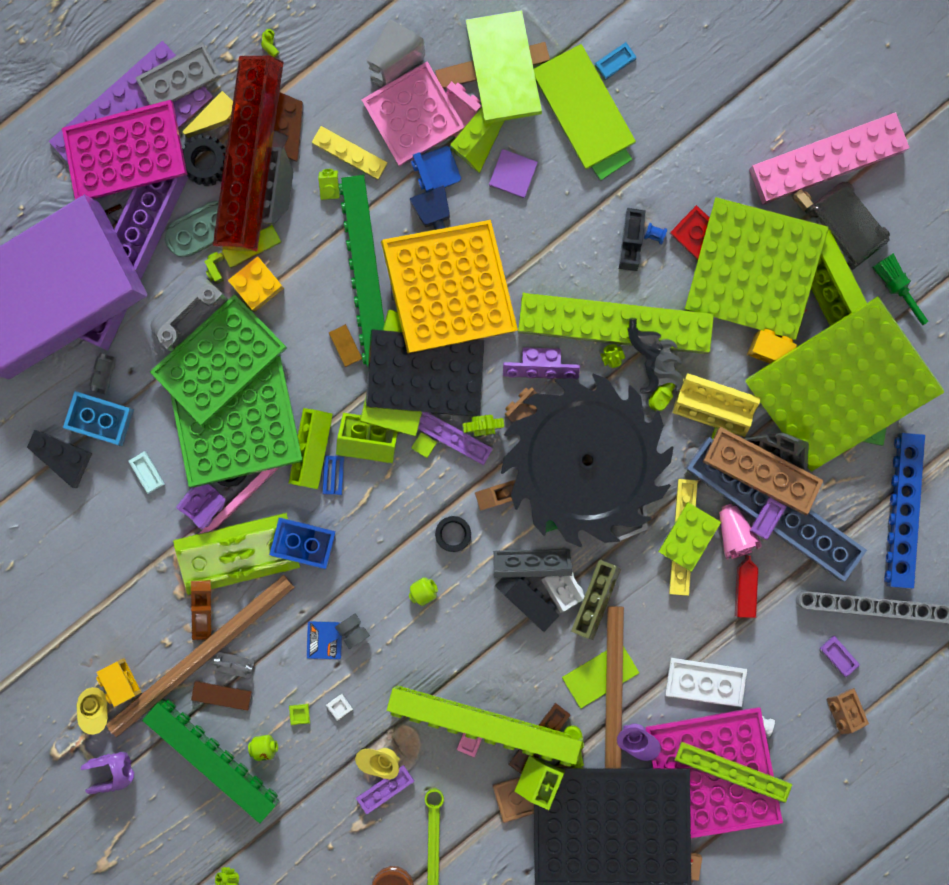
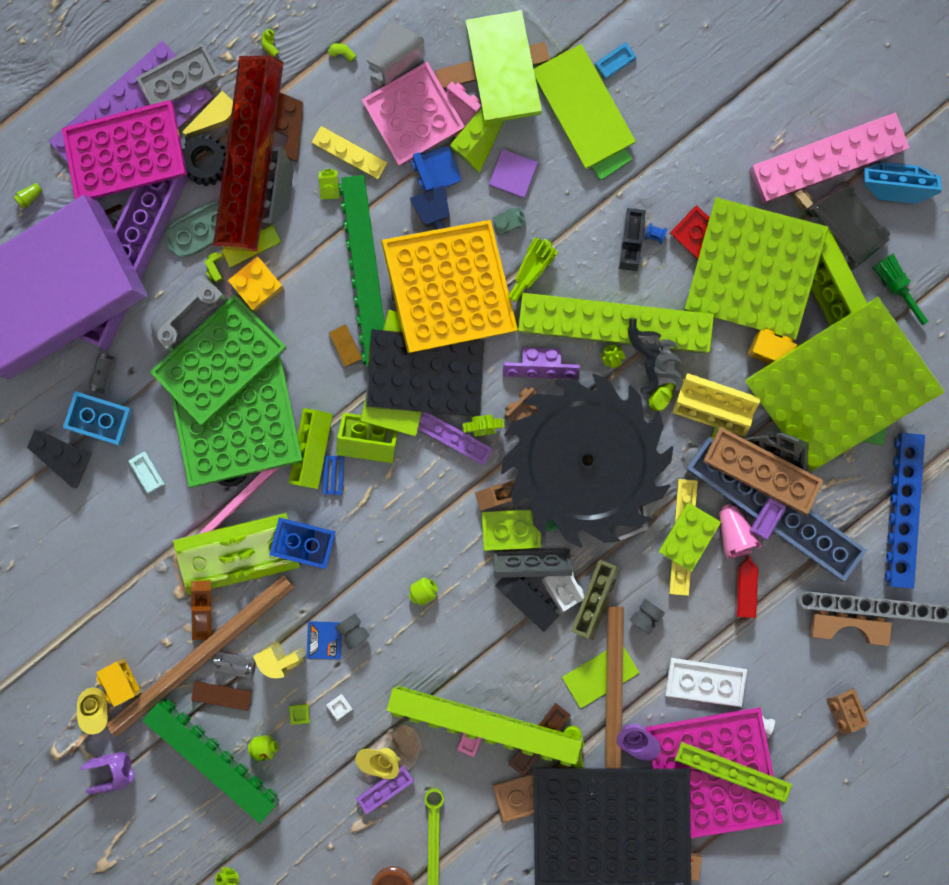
(27, 196): none -> lime cone
(202, 504): medium lavender bracket -> none
(275, 663): none -> light yellow brick
(343, 49): none -> lime arm
(424, 445): lime tile -> none
(453, 548): black tyre -> none
(509, 220): none -> sand green bracket
(509, 530): none -> lime plate
(534, 263): none -> lime piece
(539, 782): lime slope -> none
(647, 616): none -> dark grey wheel
(839, 656): medium lavender tile -> none
(874, 631): none -> medium nougat arch
(901, 182): none -> dark azure wedge

